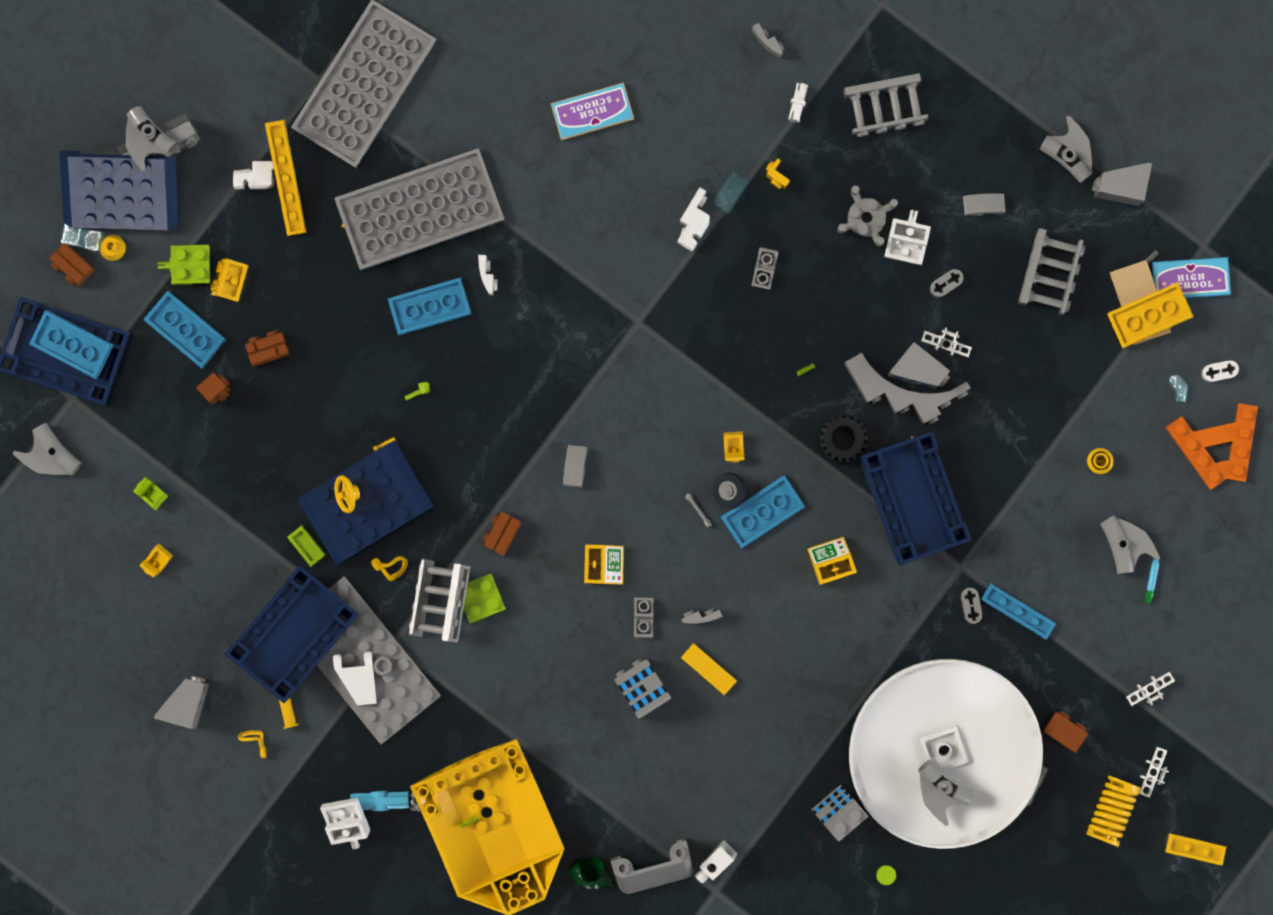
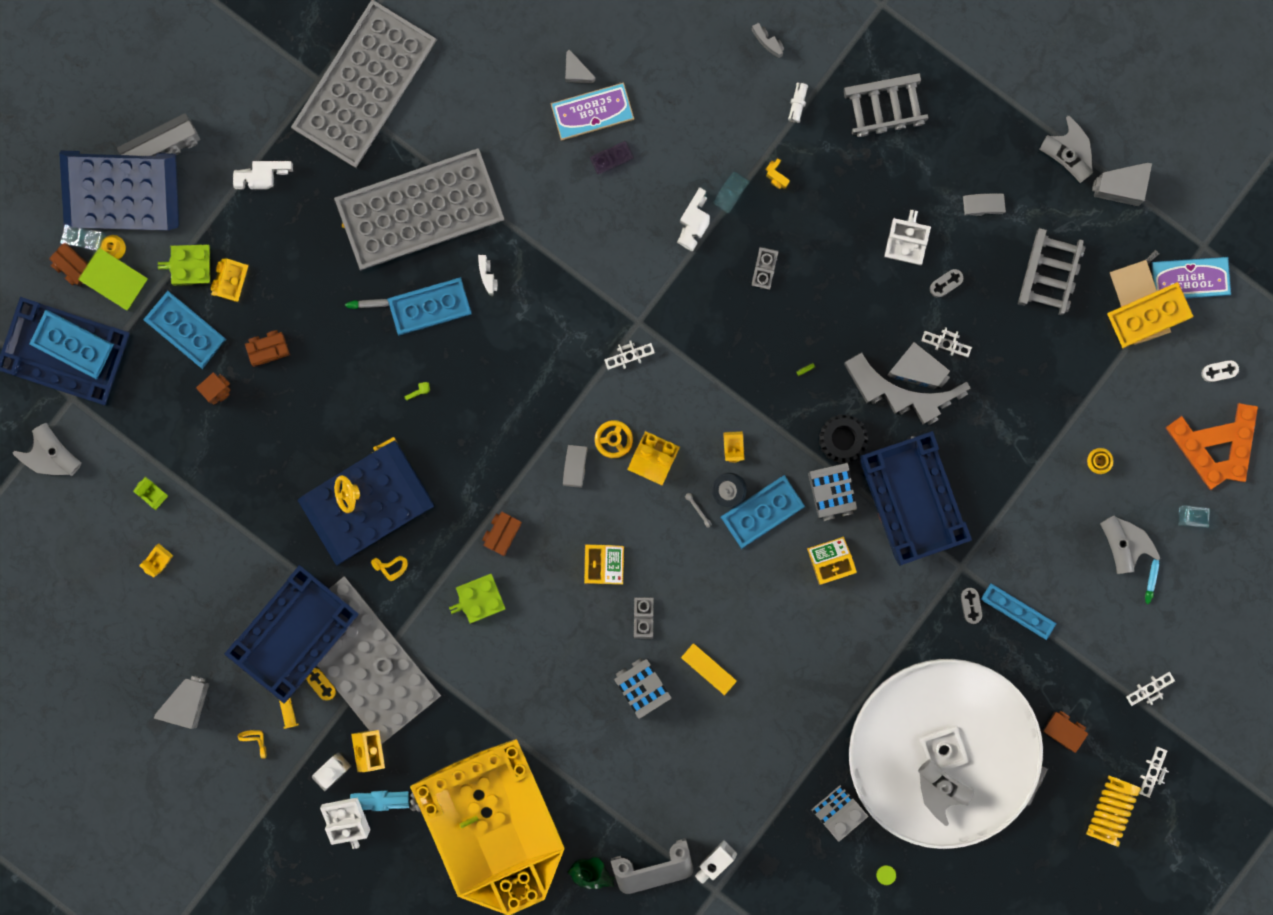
(112, 279): none -> lime tile
(145, 138): light grey pin -> none
(285, 177): yellow tile -> none
(306, 546): lime tile -> none
(324, 681): none -> yellow beam
(331, 771): none -> white torso
(358, 679): white flag -> none
(367, 303): none -> light grey piece
(368, 751): none -> yellow brick
(456, 600): light grey fence -> none
(576, 71): none -> light grey slope
(611, 157): none -> clear purple slope
(622, 450): none -> yellow piece
(633, 351): none -> white piece
(653, 458): none -> yellow slope
(694, 617): light grey slope -> none
(832, 491): none -> light grey slope
(870, 206): light grey plate -> none
(1180, 386): clear light blue arm -> none
(1194, 516): none -> clear light blue slope
(1195, 849): yellow tile -> none

